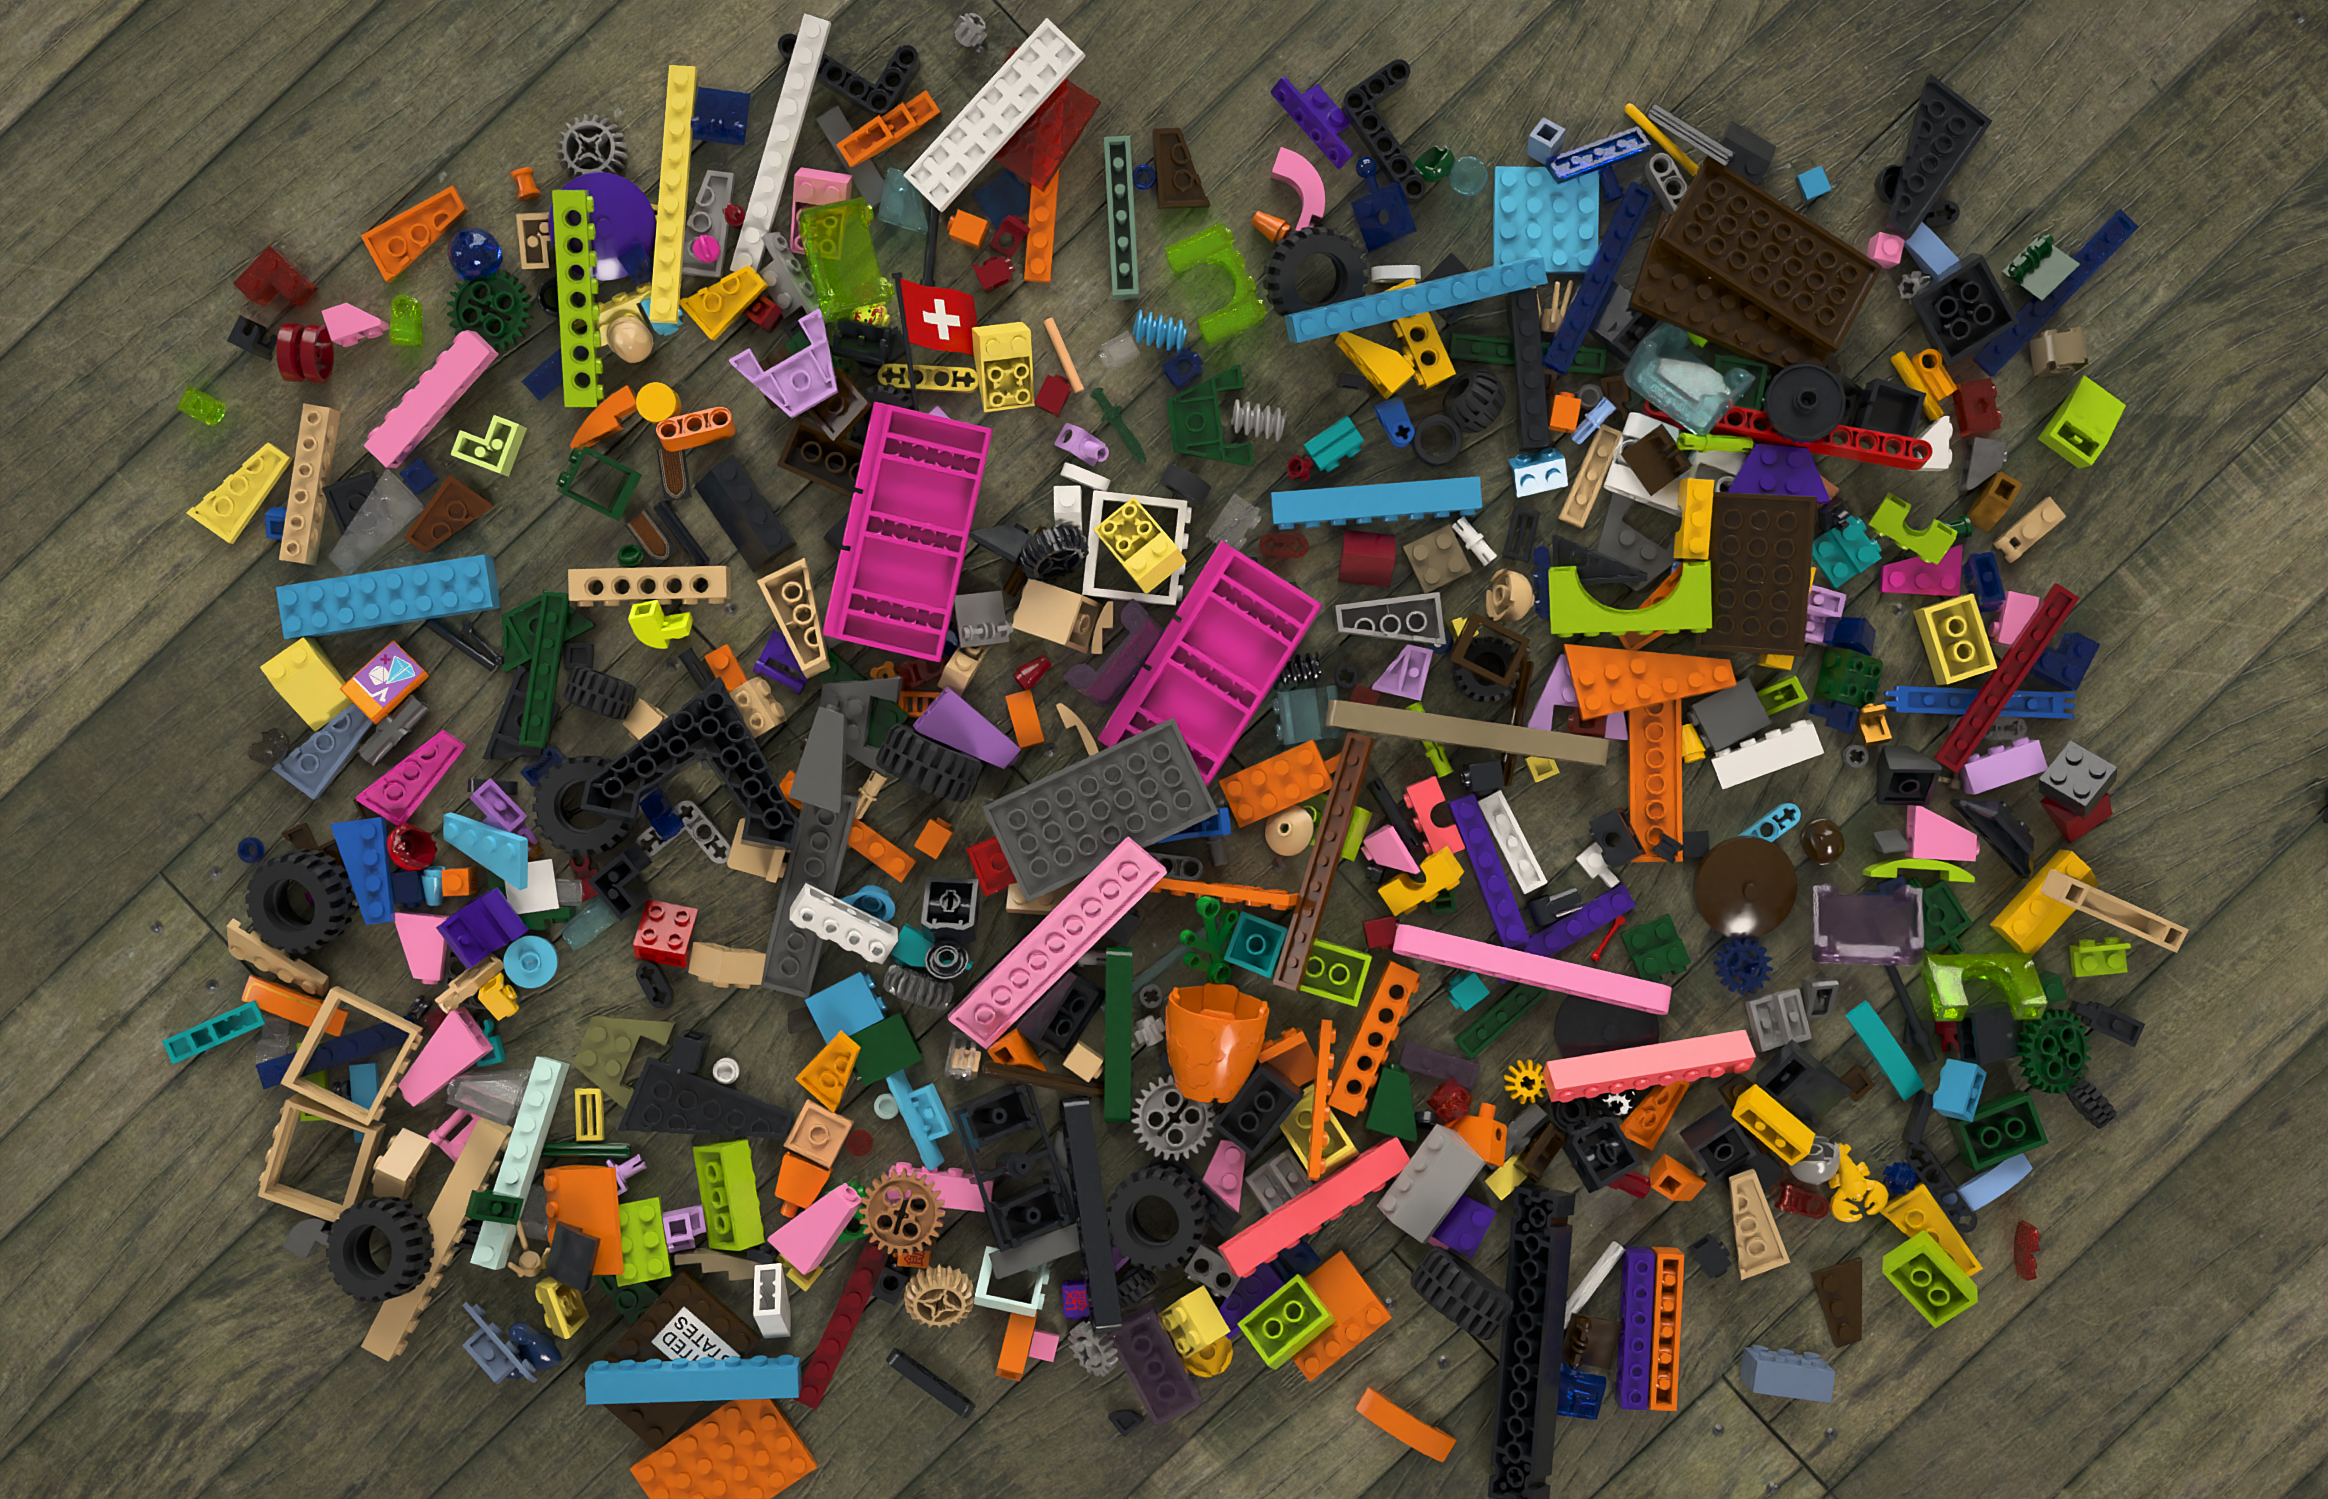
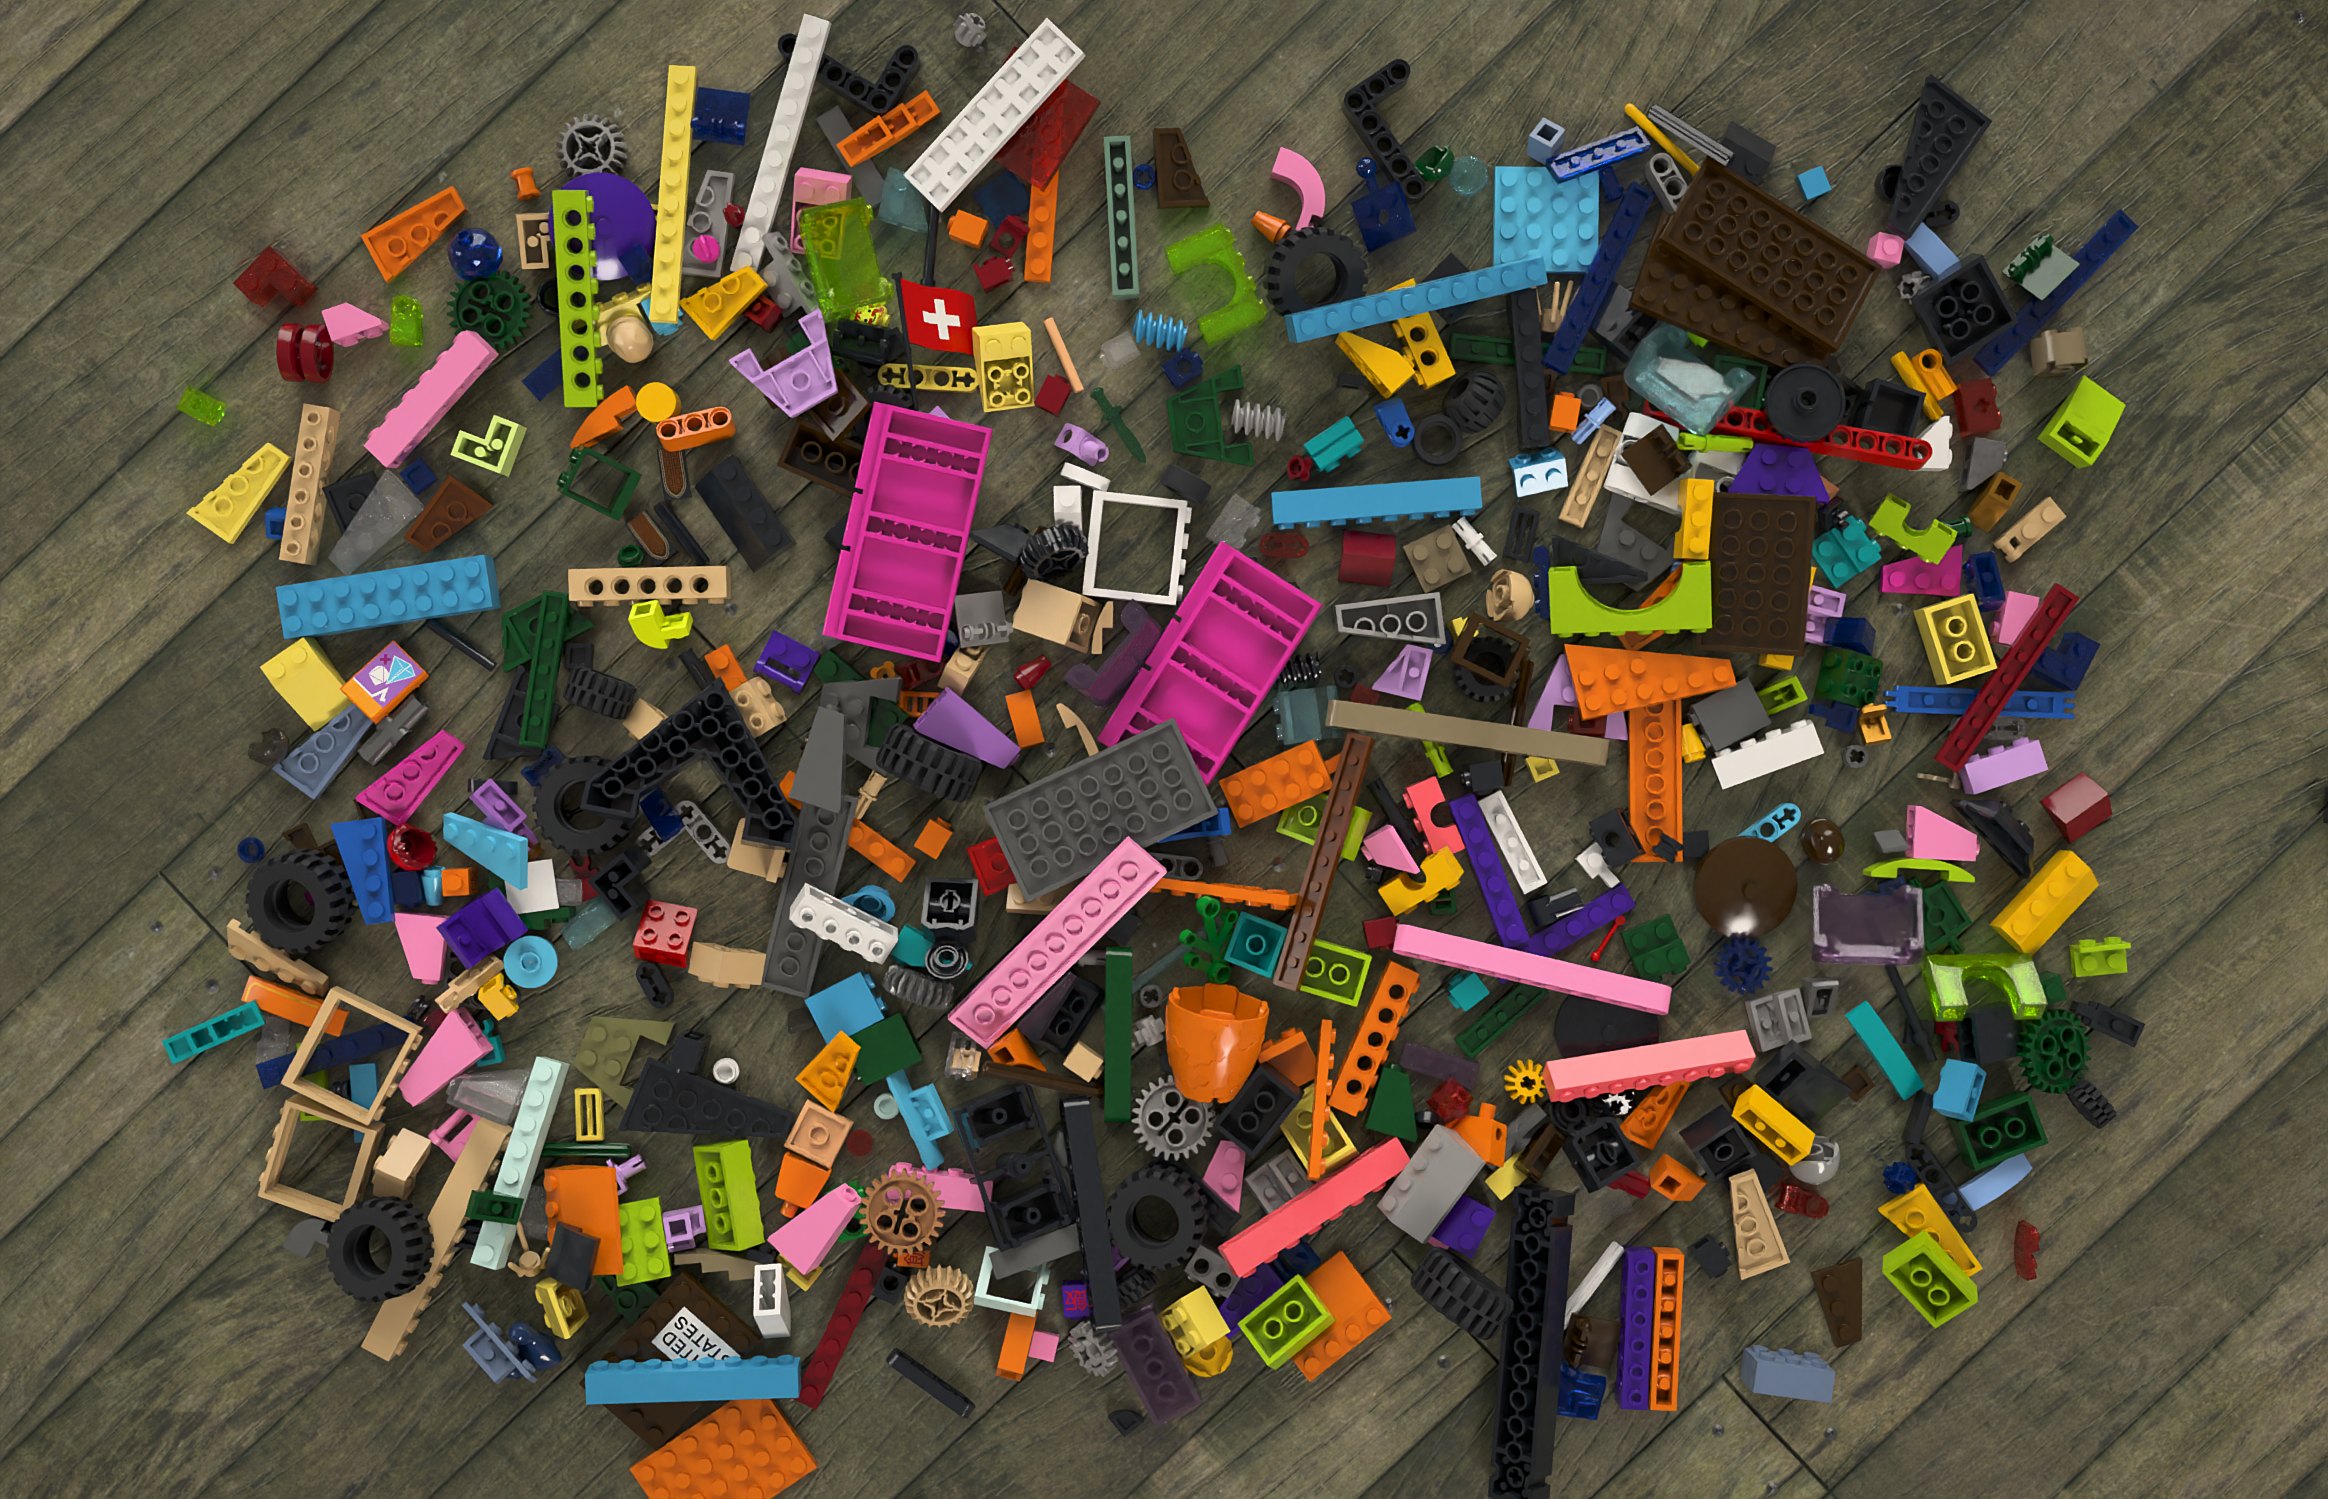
(249, 336): black hinge -> none
(469, 631): black hinge -> none
(796, 611): tan wedge -> none
(1140, 545): light yellow slope -> none
(1299, 833): tan dish -> none
(1317, 117): dark purple bracket -> none
(1395, 273): white beam -> none
(1404, 1425): orange slope -> none
(1854, 1186): yellow animal -> none
(1905, 777): black slope -> none
(2077, 779): brick -> none
(2113, 910): tan arch -> none

